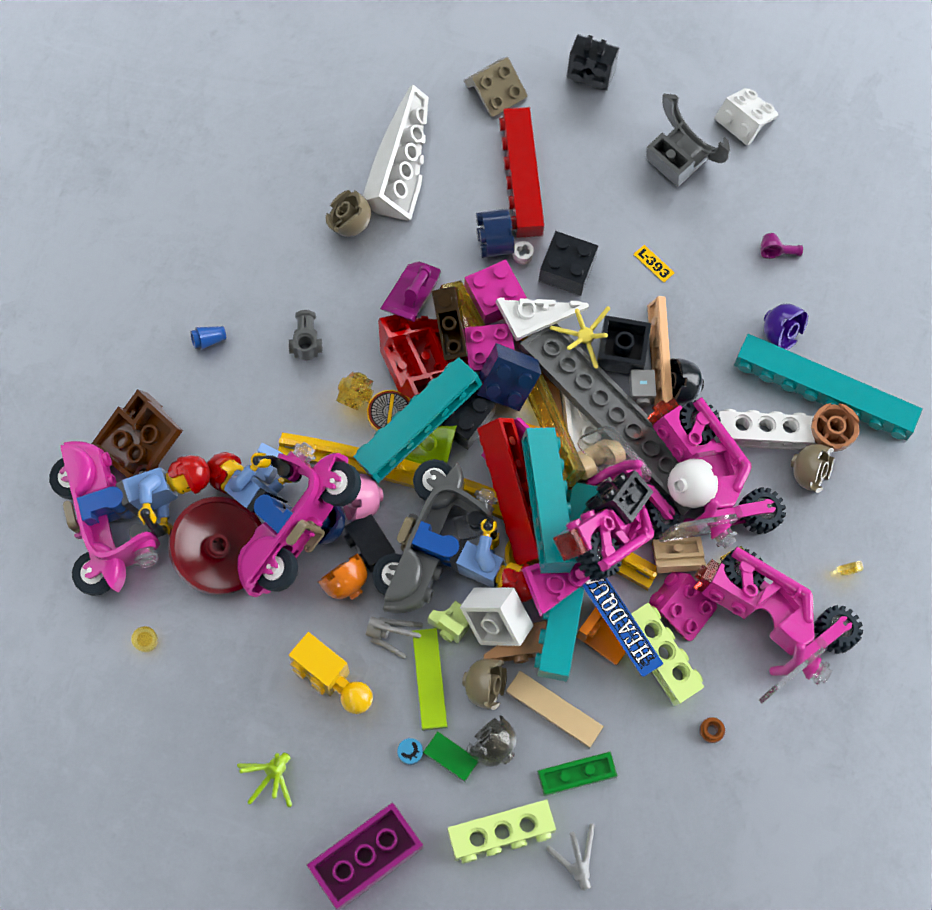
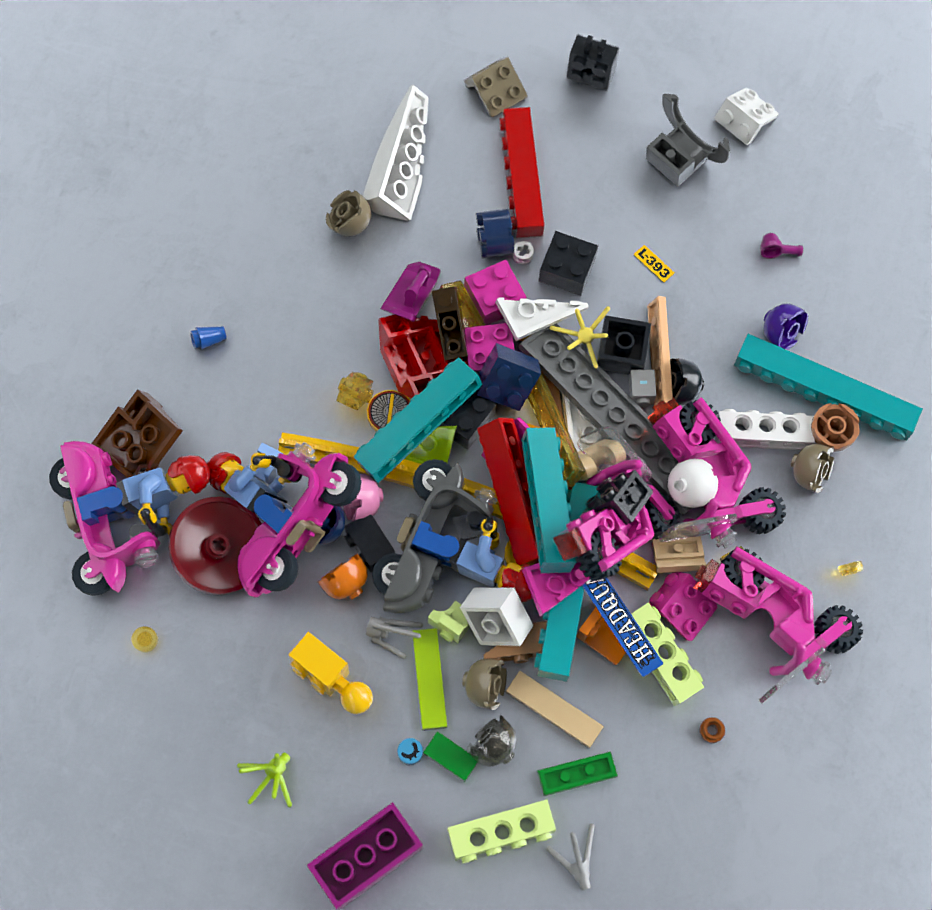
(305, 335): dark grey connector -> none

